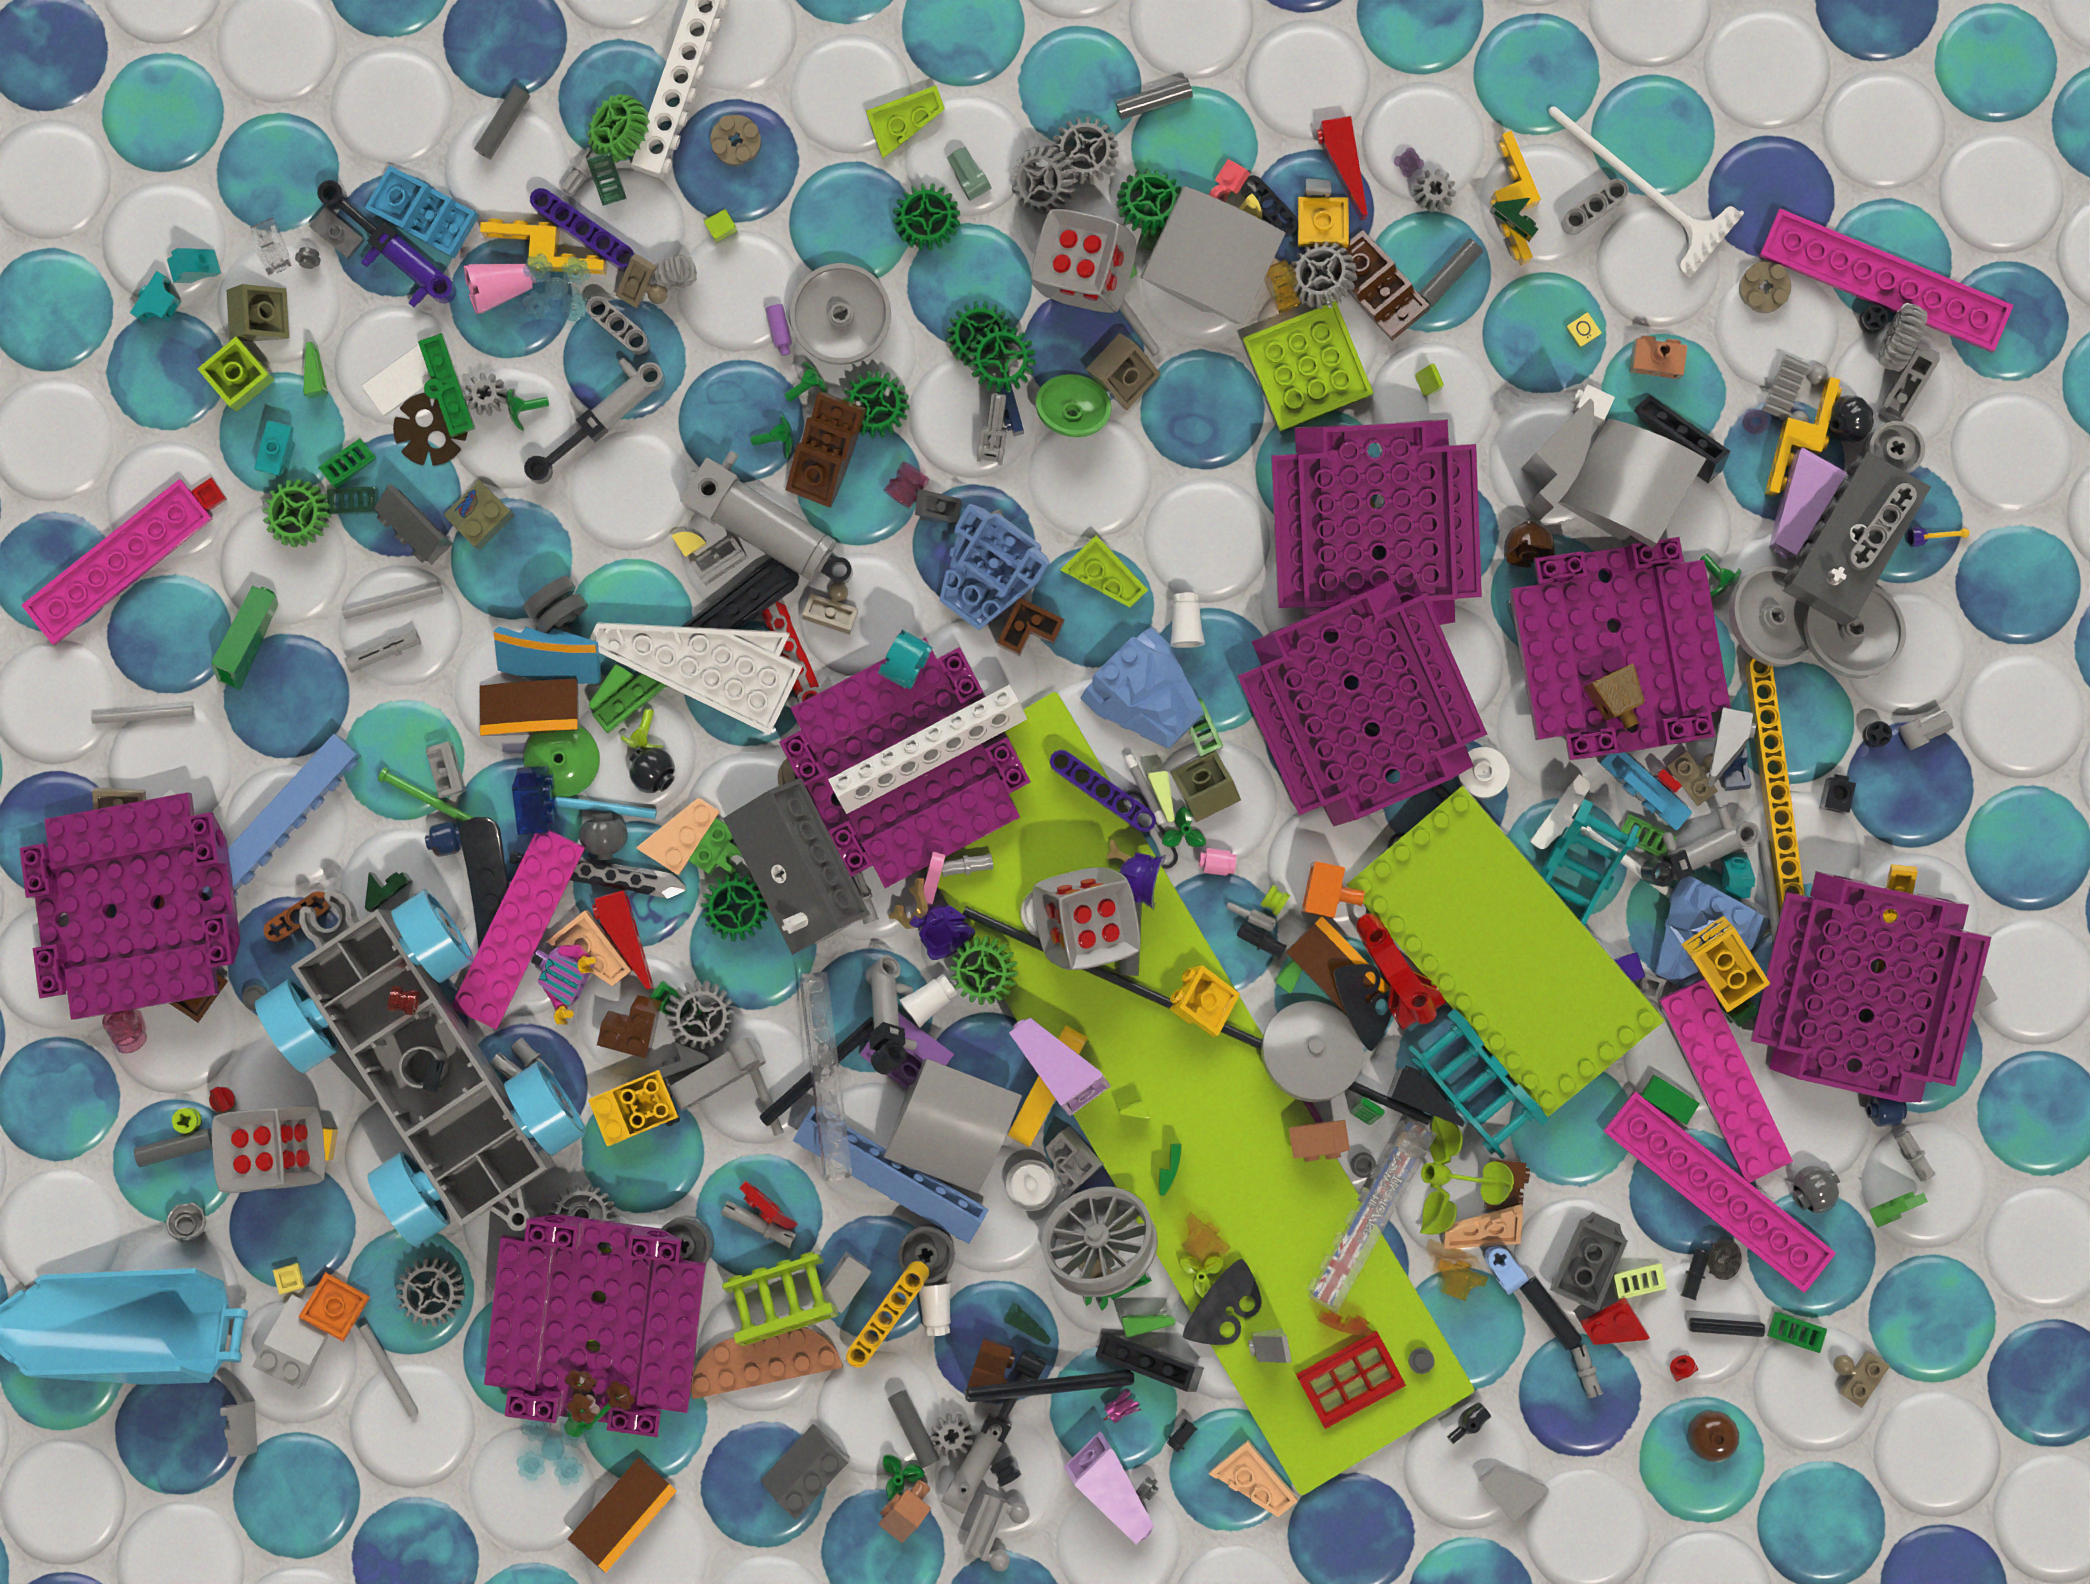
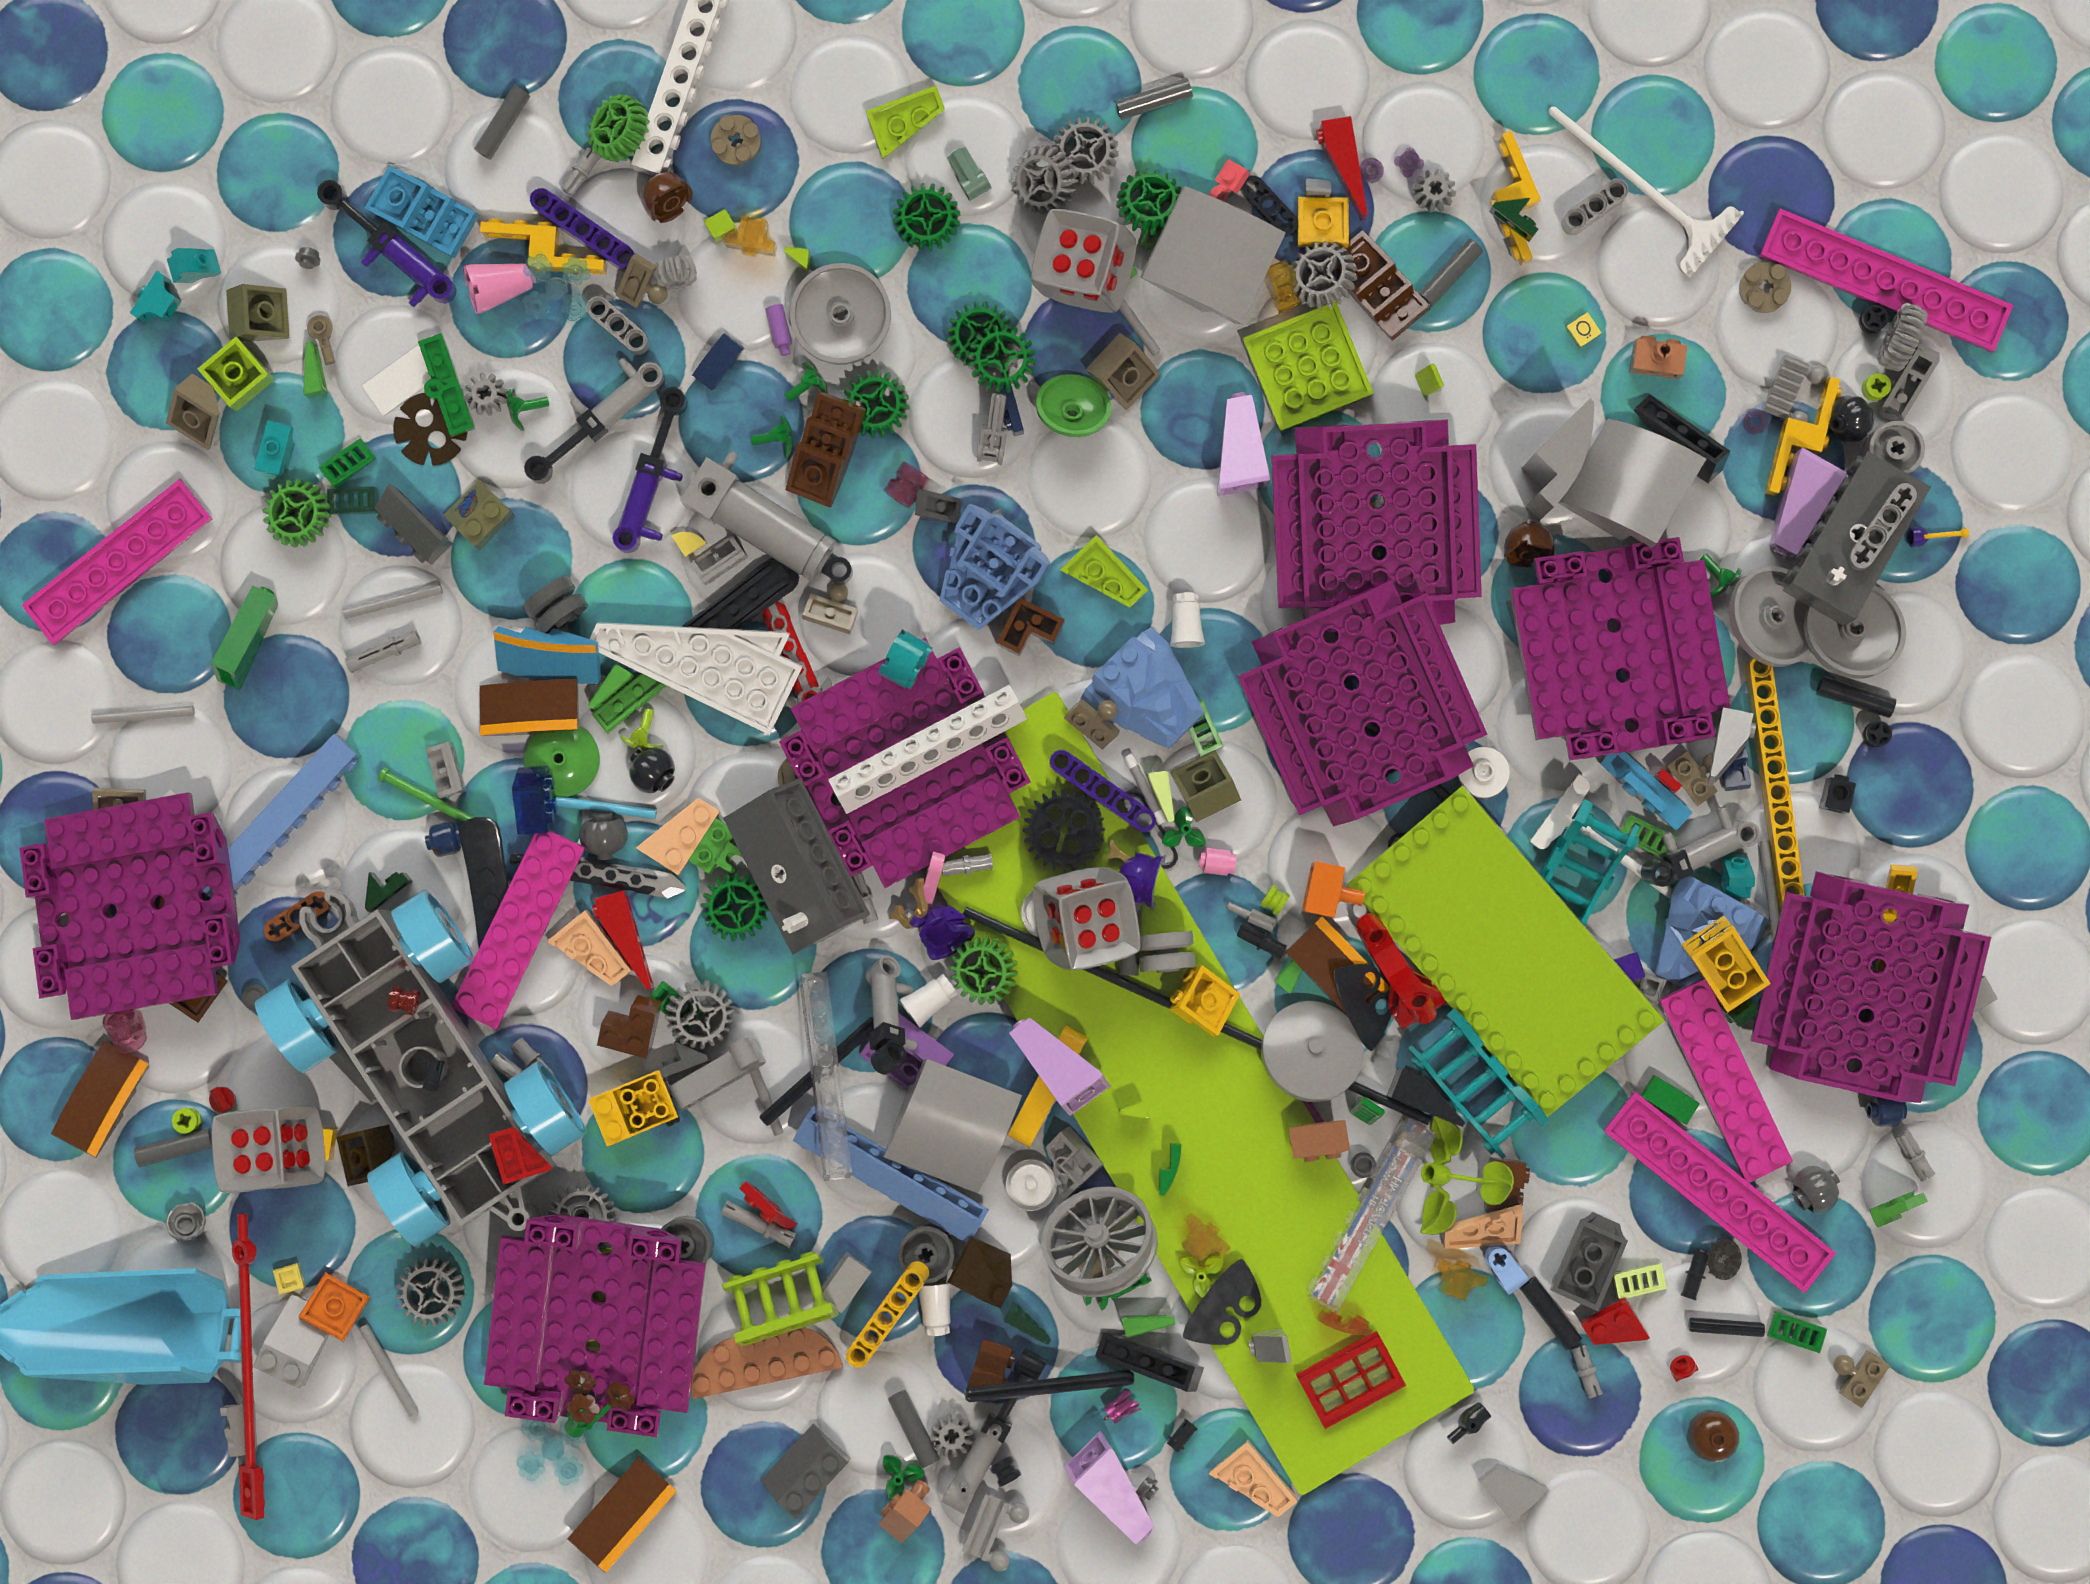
(99, 1099): none -> reddish brown slope
(194, 410): none -> dark tan slope
(209, 494): red tile -> none
(250, 1475): none -> red bar
(270, 246): clear slope -> none
(320, 329): none -> dark tan plate
(336, 233): flat silver plate -> none
(364, 1152): none -> dark brown slope
(516, 1156): none -> red wing
(564, 977): torso -> none
(612, 195): clear green slope -> none
(649, 473): none -> dark purple piece
(664, 196): none -> reddish brown cylinder
(718, 361): none -> dark blue slope
(751, 237): none -> clear yellow brick
(799, 256): none -> lime slope
(983, 1272): none -> dark brown slope
(1041, 824): none -> black gear
(1094, 723): none -> dark tan plate
(1166, 952): none -> light grey wheel
(1242, 451): none -> lavender slope
(1252, 206): light yellow tile -> none
(1373, 163): none -> clear purple plate
(1421, 1360): dark grey plate -> none
(1601, 400): white brick -> none
(1617, 695): pearl gold torso -> none
(1856, 696): none -> black piece
(1871, 389): none -> lime wheel
(1920, 731): light grey piece -> none

